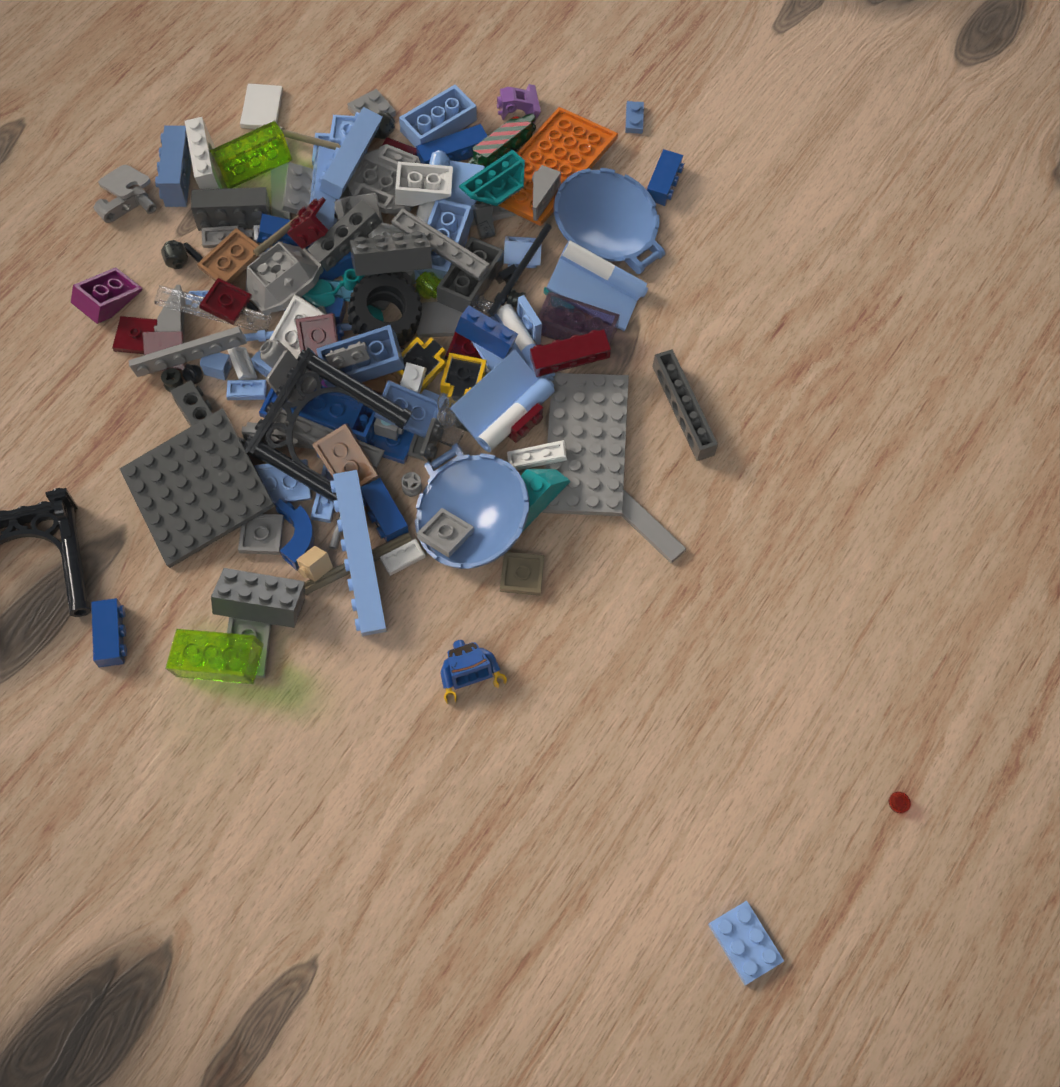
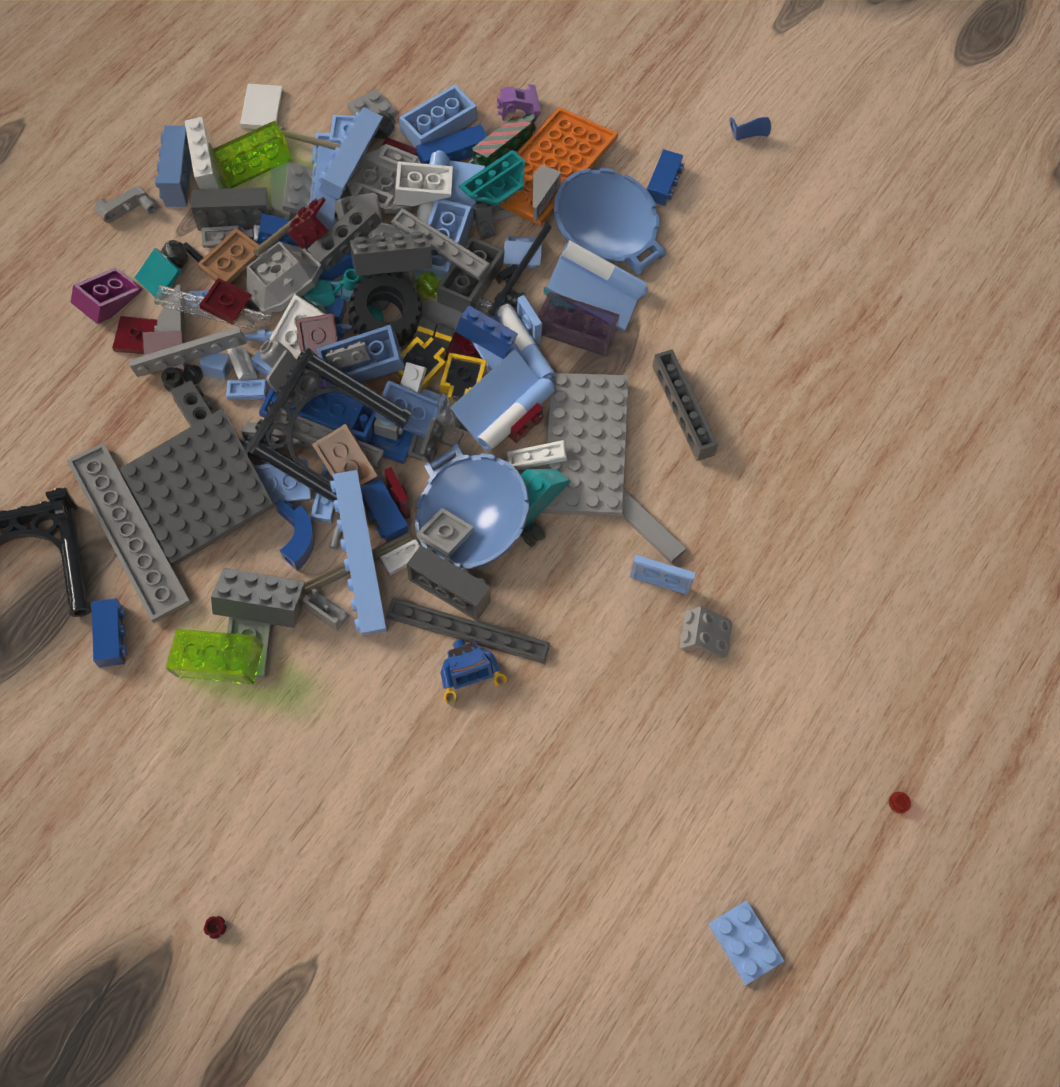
(121, 179): light grey piece -> none
(128, 533): none -> light grey plate
(157, 271): none -> teal tile
(215, 933): none -> dark red plate
(262, 535): light grey plate -> none
(314, 563): tan brick -> none
(325, 610): none -> light grey hinge
(397, 492): none -> dark red plate
(411, 479): light grey wheel -> none
(443, 334): none -> pearl dark grey hips
(449, 582): none -> dark grey brick
(468, 630): none -> dark grey tile
(522, 573): dark tan plate -> none
(532, 534): none -> pearl dark grey wheel
(570, 352): dark red brick -> none
(634, 117): medium blue plate -> none
(662, 575): none -> light blue tile
(705, 631): none -> light grey bracket
(756, 127): none -> blue piece

